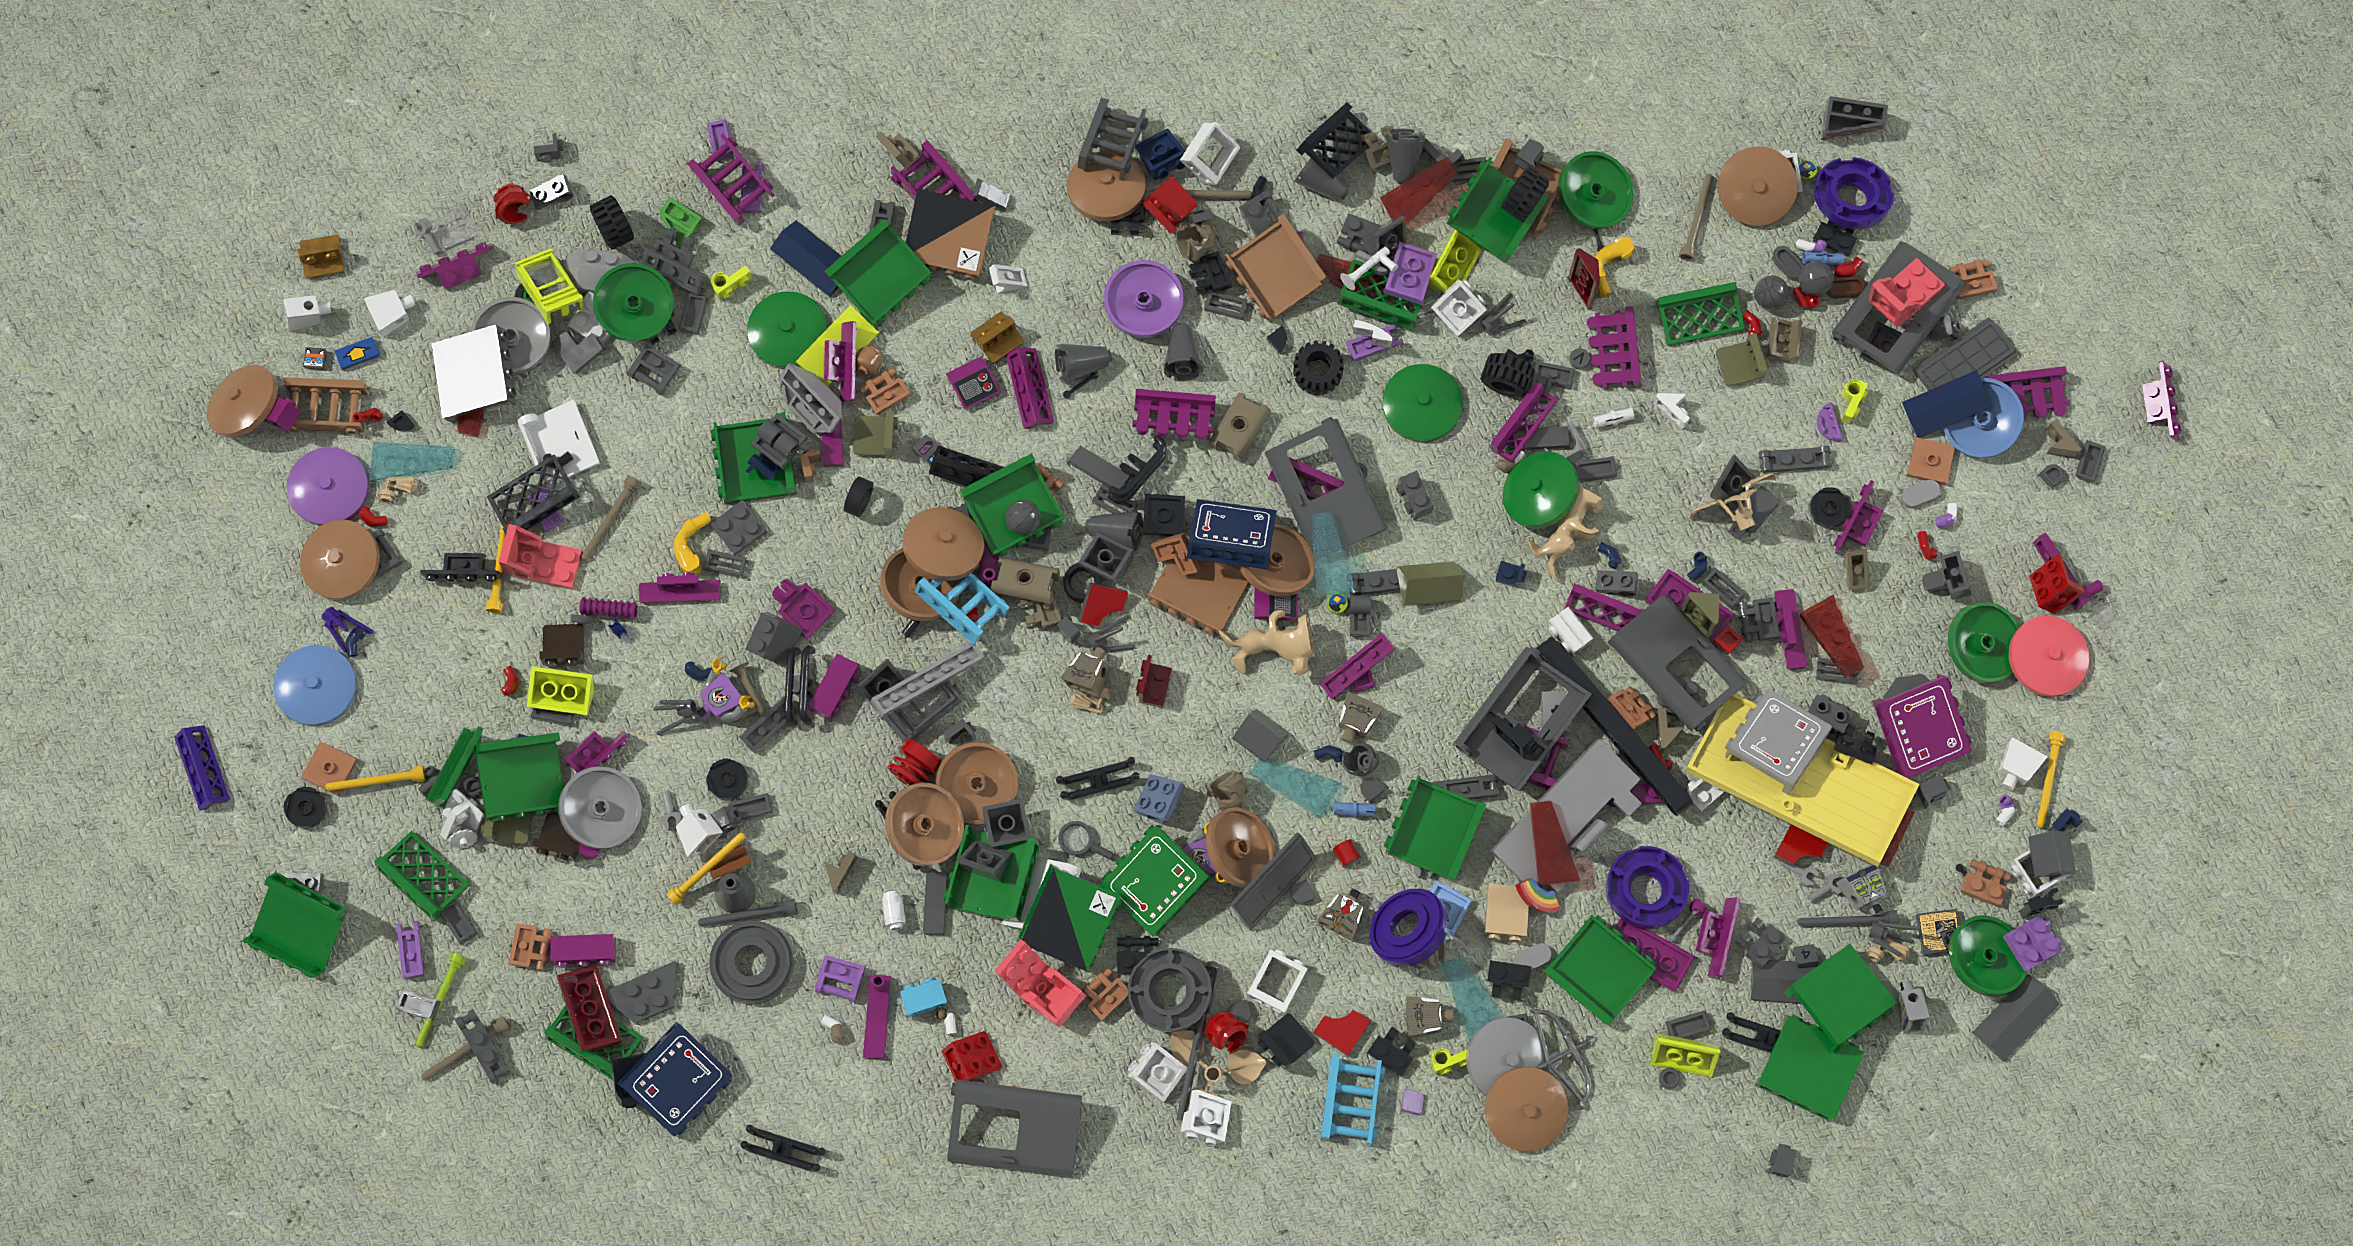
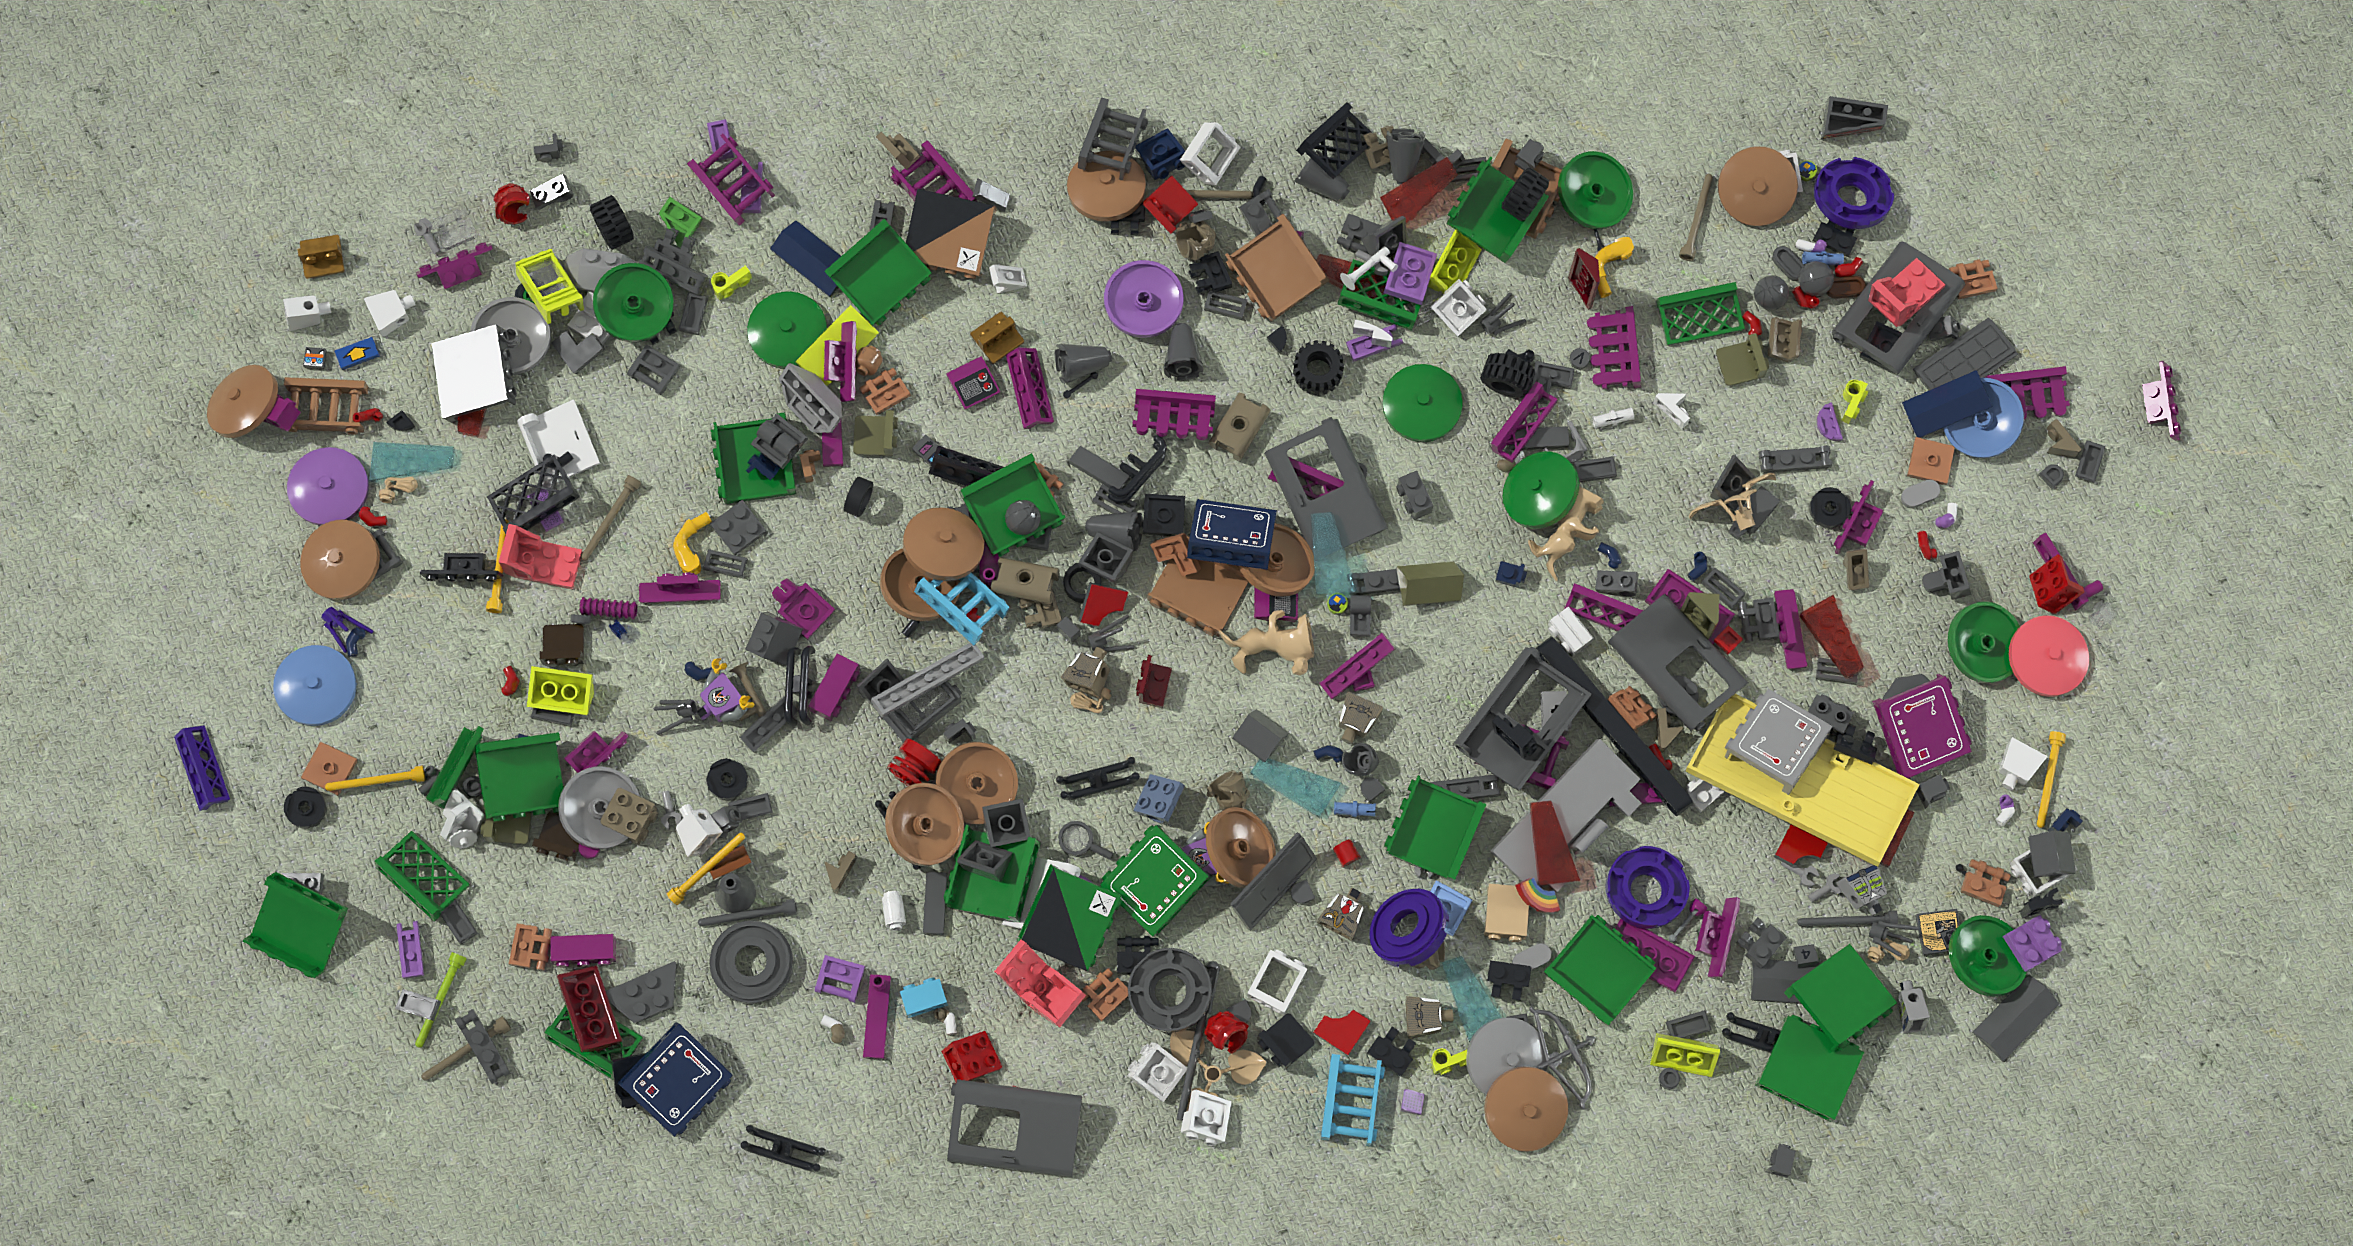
(629, 815): none -> dark tan bracket

